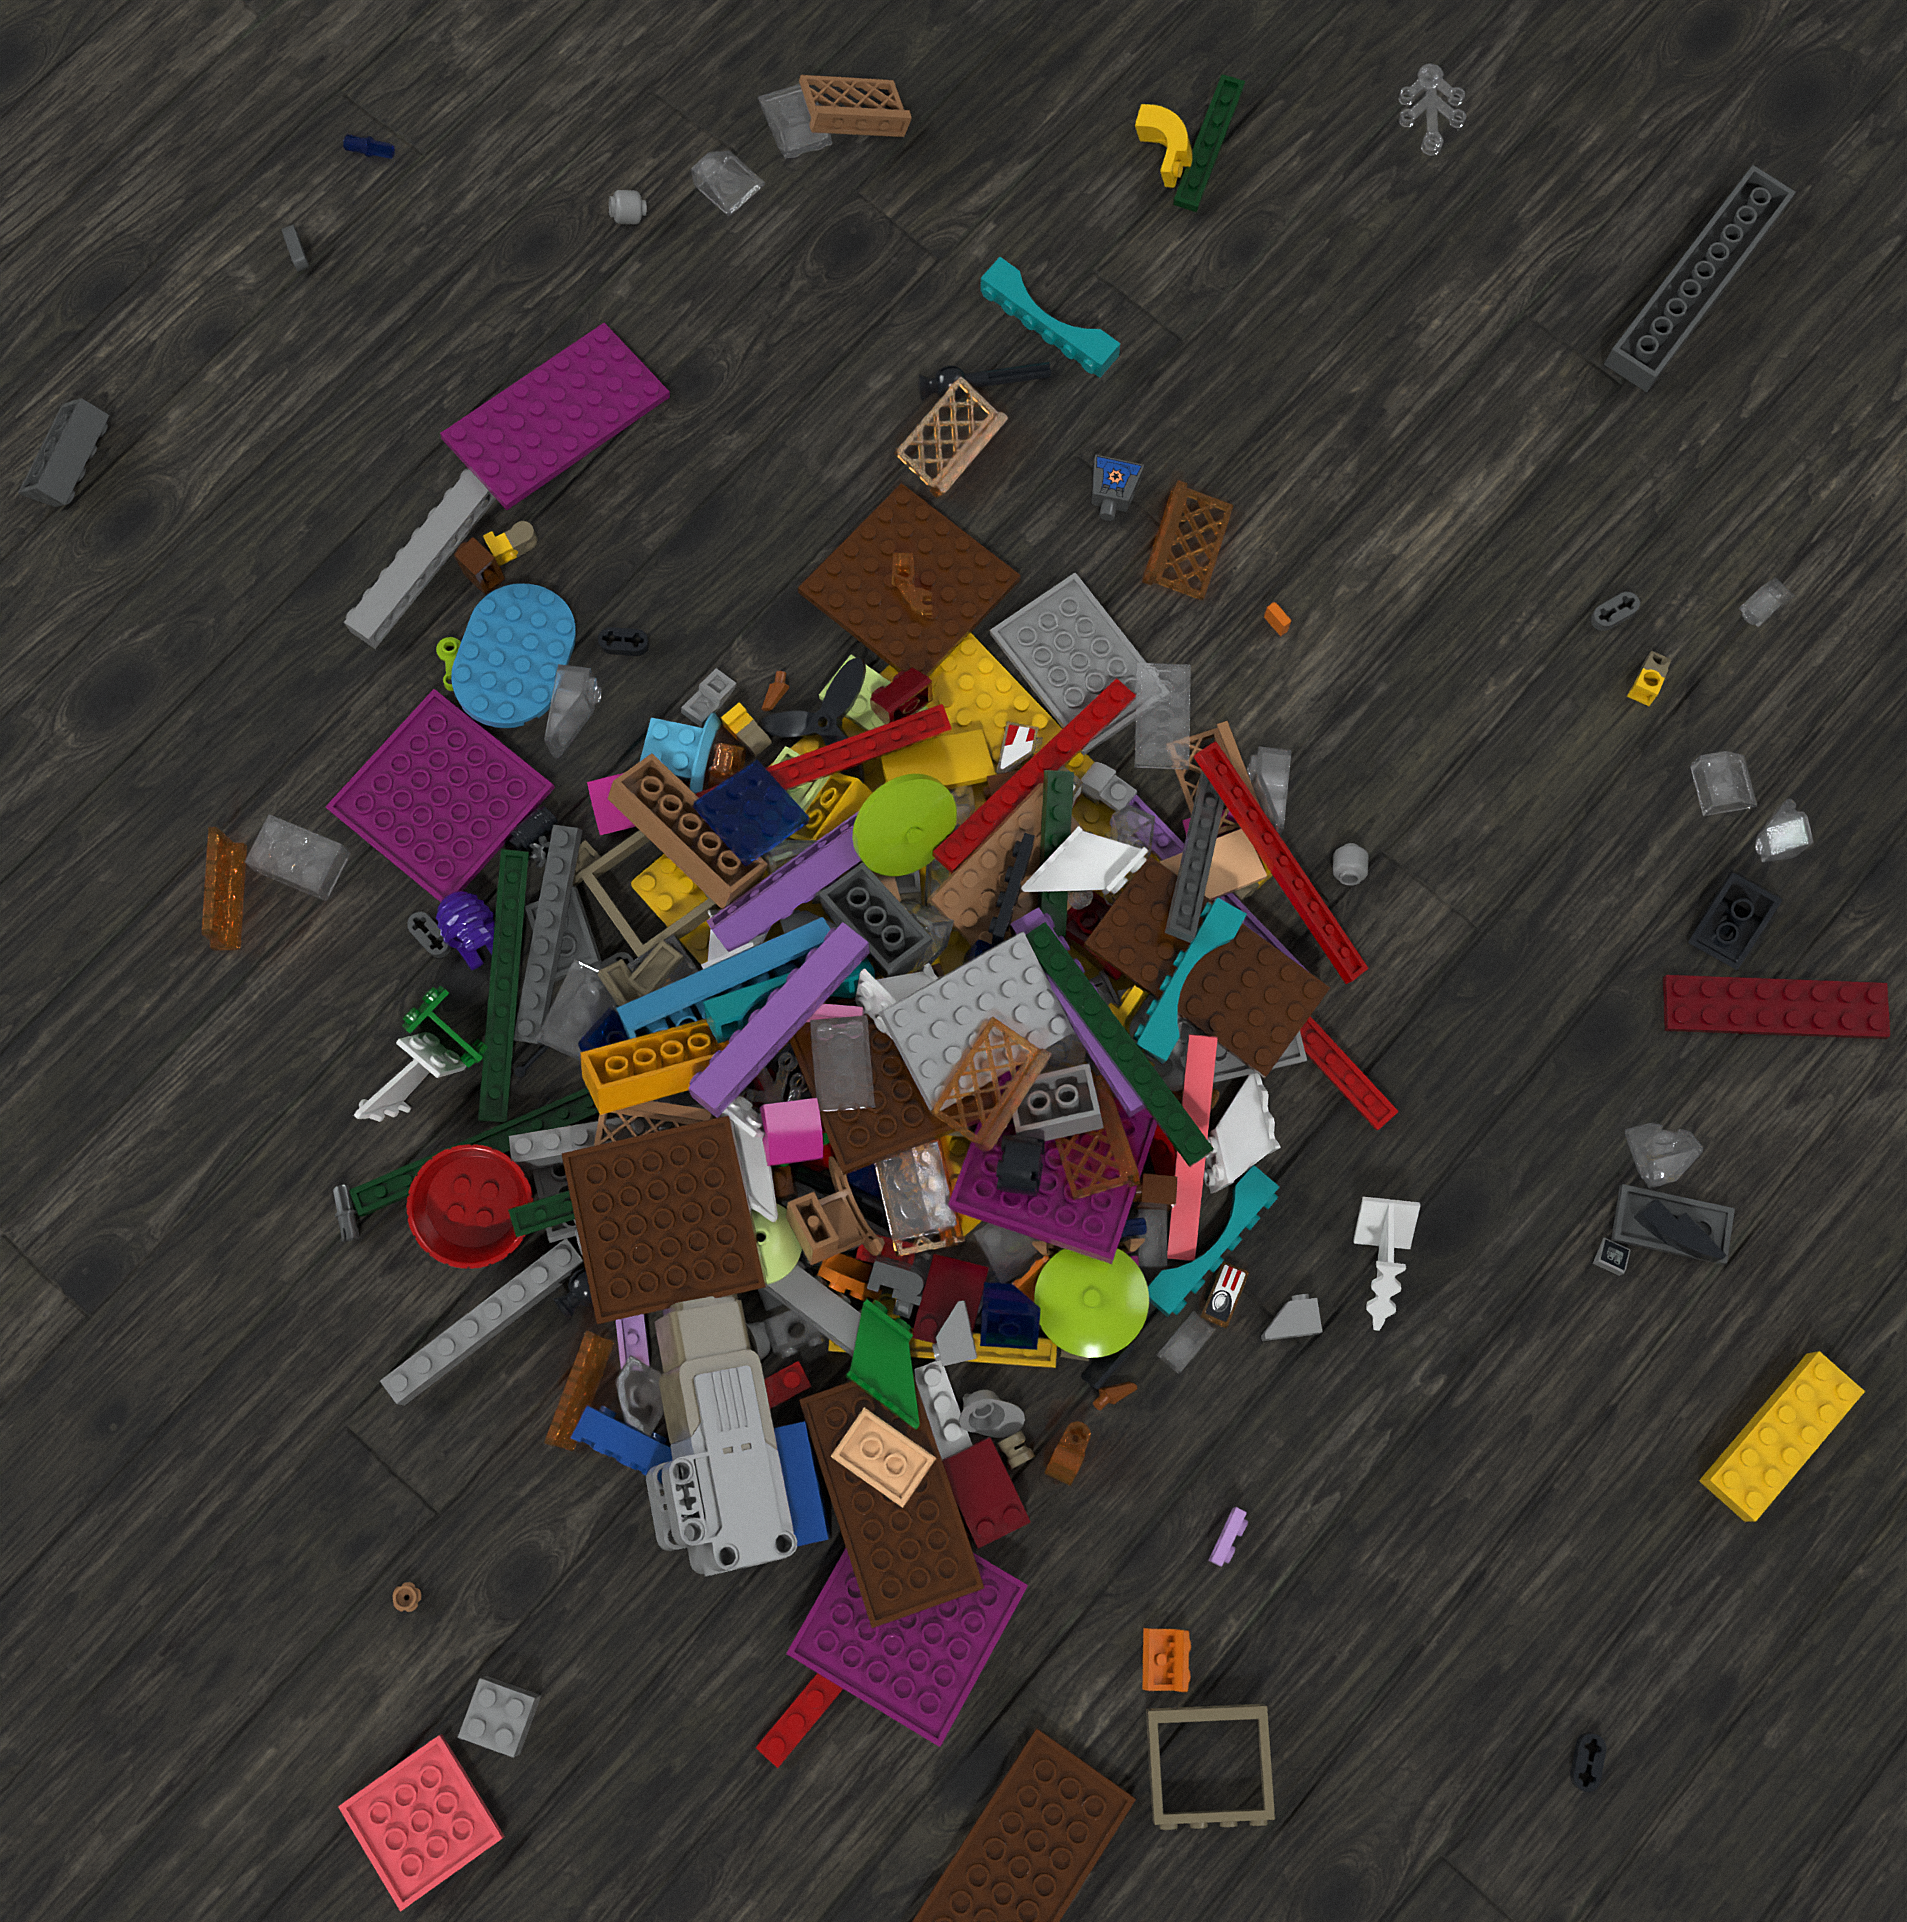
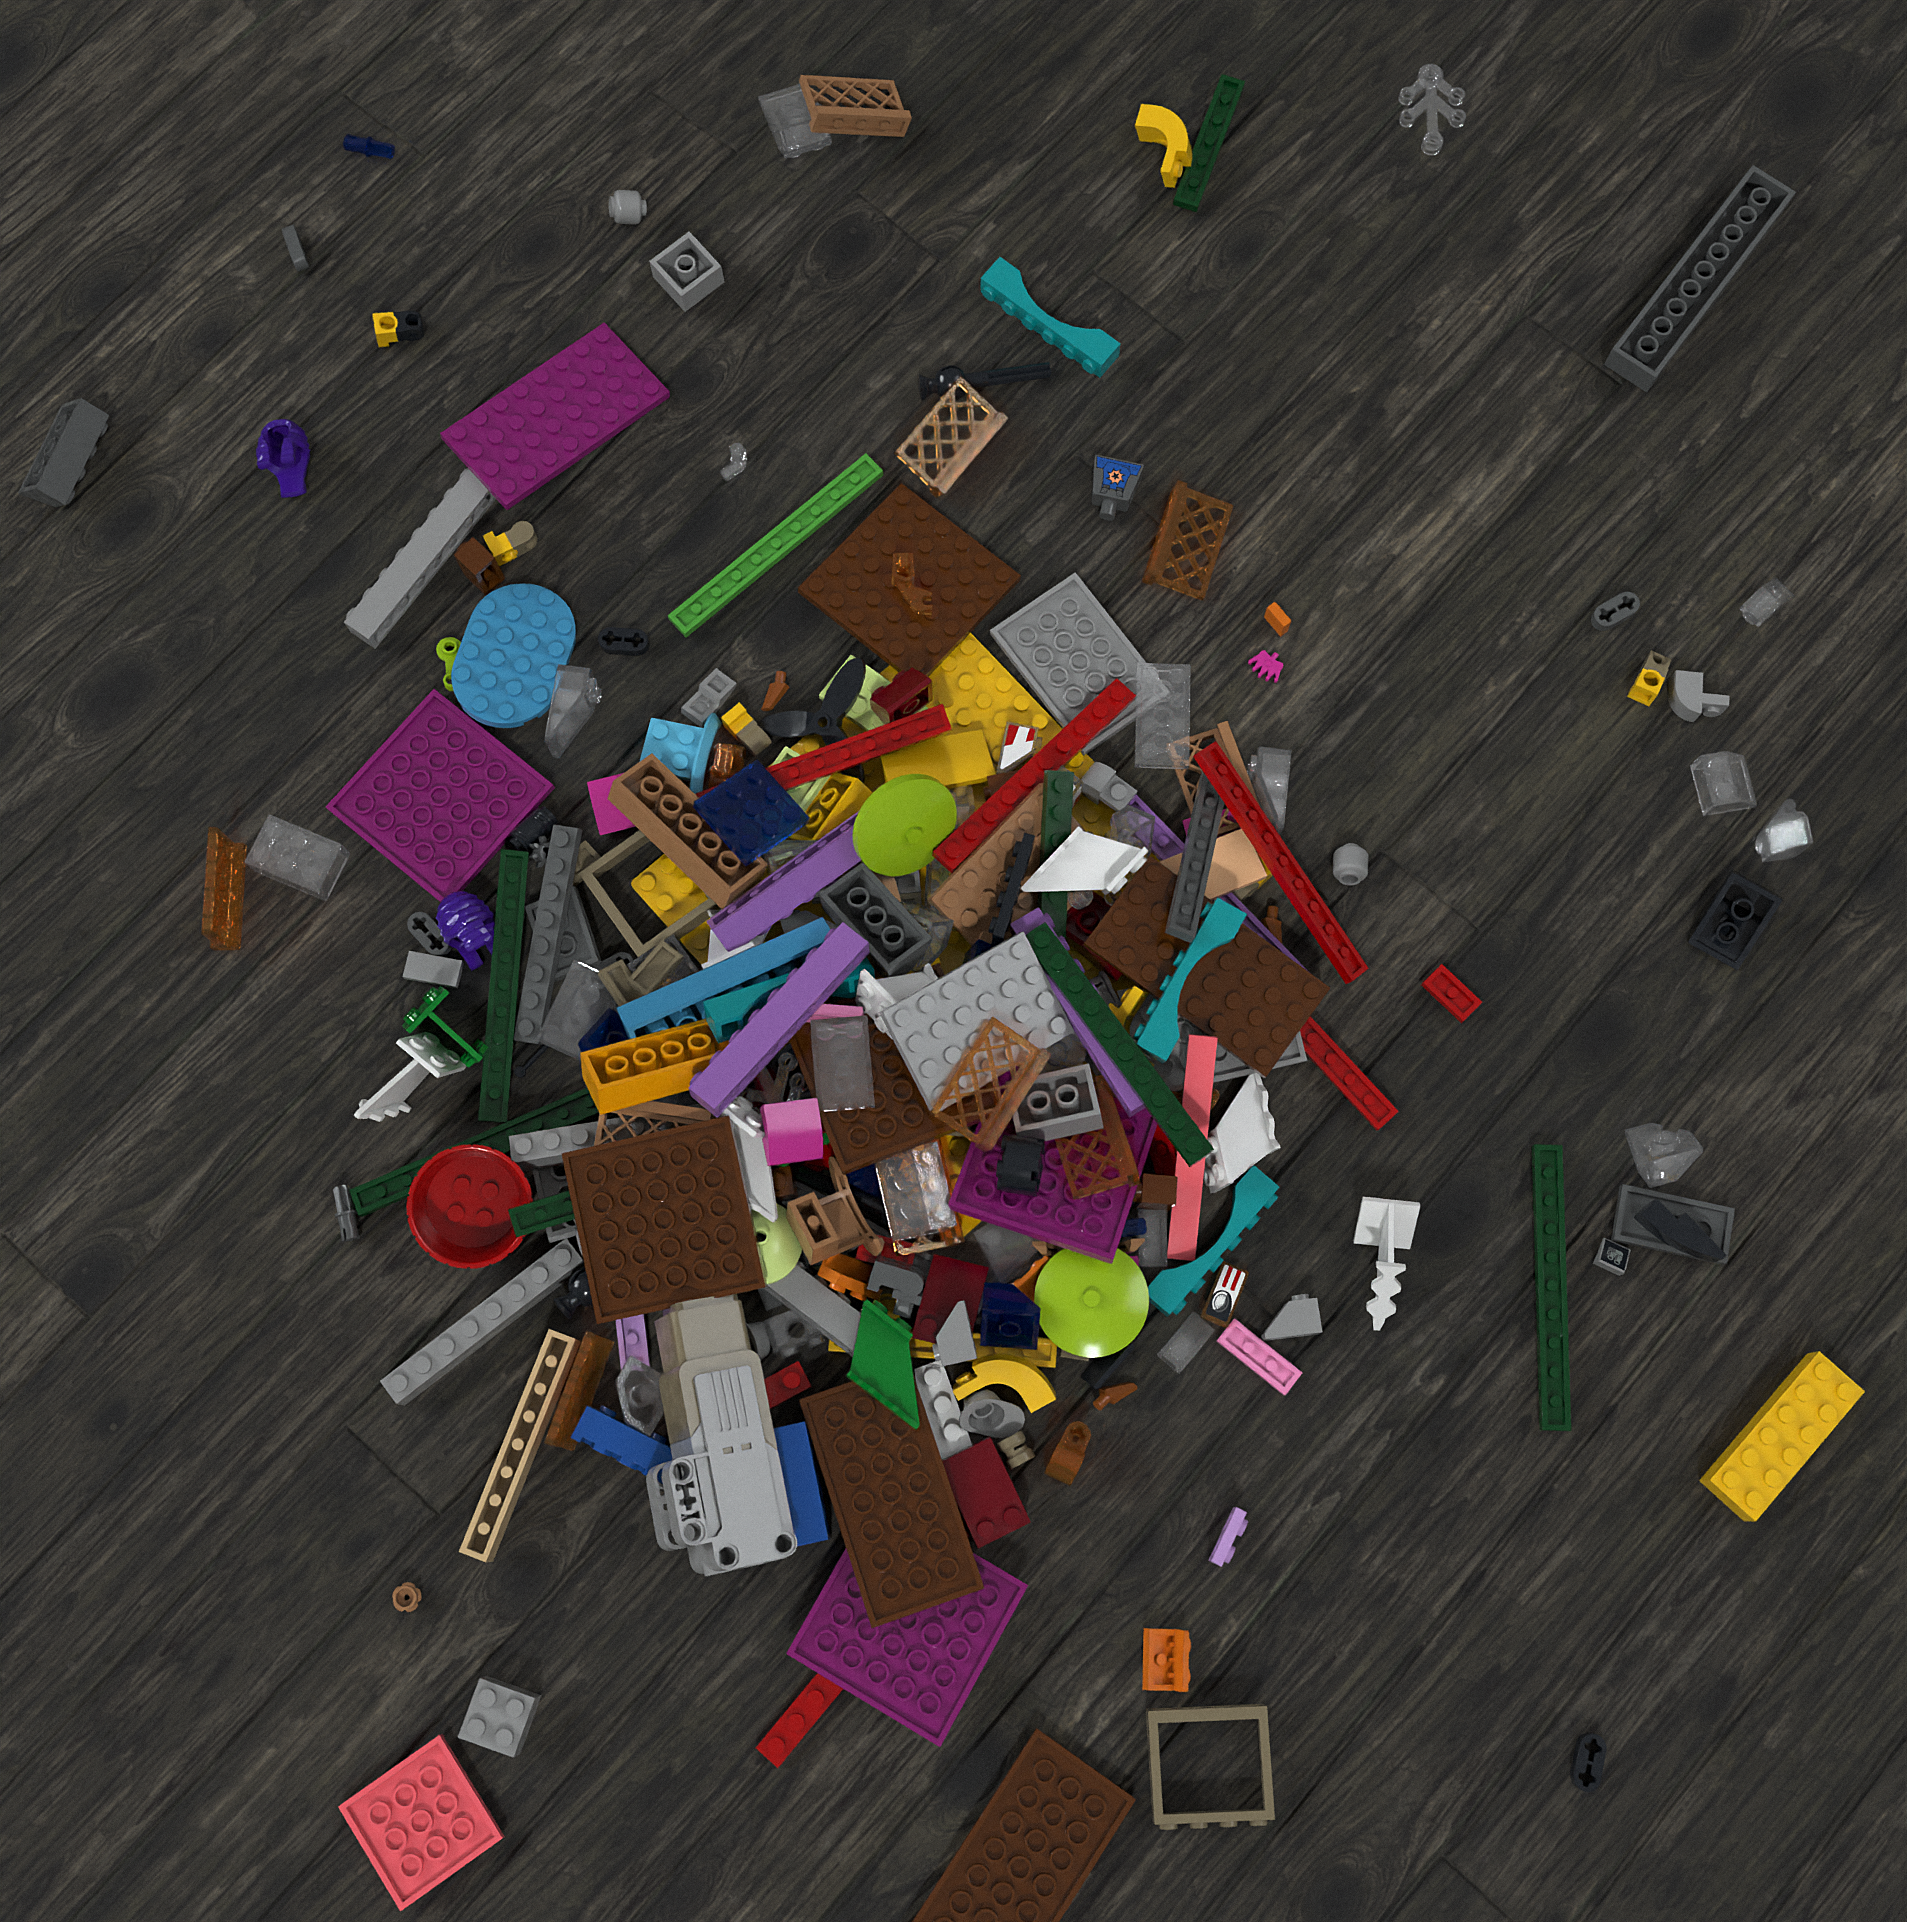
(286, 454): none -> dark purple hair
(398, 327): none -> leg
(433, 969): none -> light grey tile
(520, 1446): none -> tan brick
(687, 271): none -> light grey brick
(725, 180): clear slope -> none
(738, 462): none -> clear arm
(775, 545): none -> bright green plate
(883, 1457): light nougat tile -> none
(1011, 1371): none -> yellow arch
(1259, 1357): none -> bright pink tile
(1267, 664): none -> dark pink piece
(1272, 923): none -> dark orange bar
(1451, 993): none -> red plate
(1551, 1288): none -> dark green plate
(1688, 699): none -> light grey brick
(1776, 1006): dark red plate -> none

